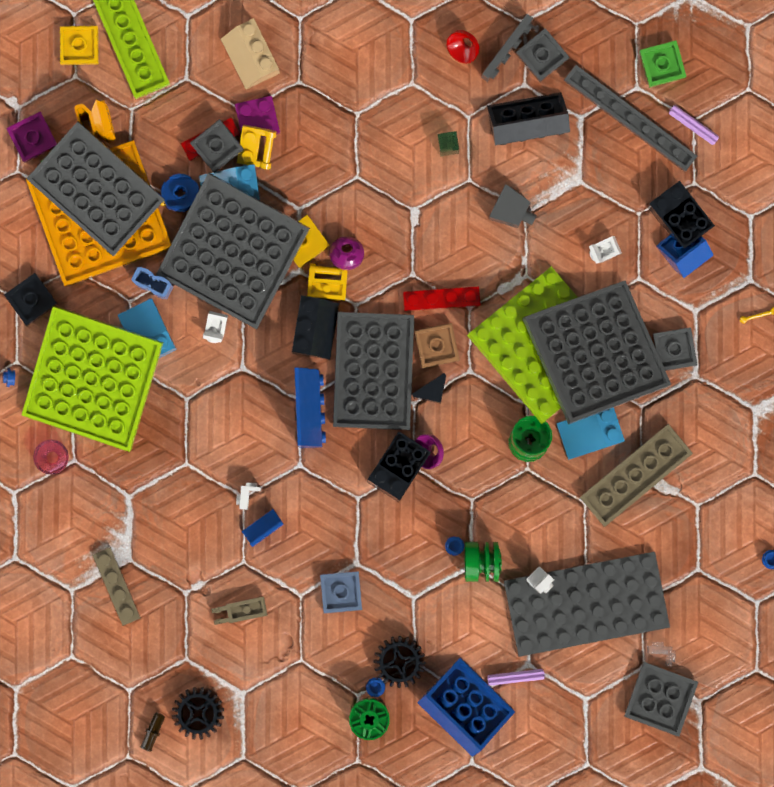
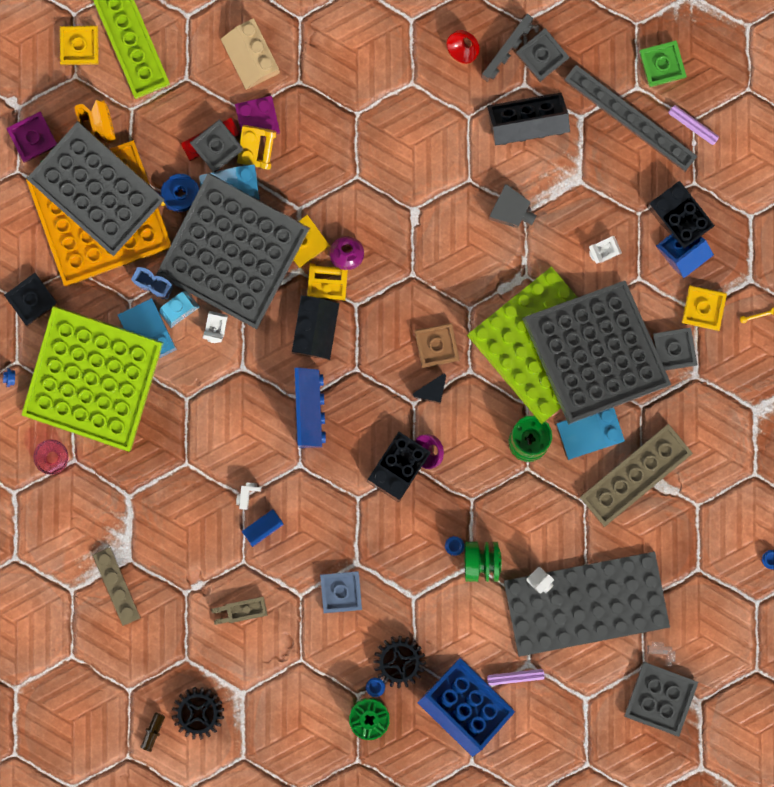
(178, 308): none -> medium azure torso
(373, 371): dark grey plate -> none
(441, 298): red plate -> none
(448, 143): clear green panel -> none
(704, 308): none -> yellow plate

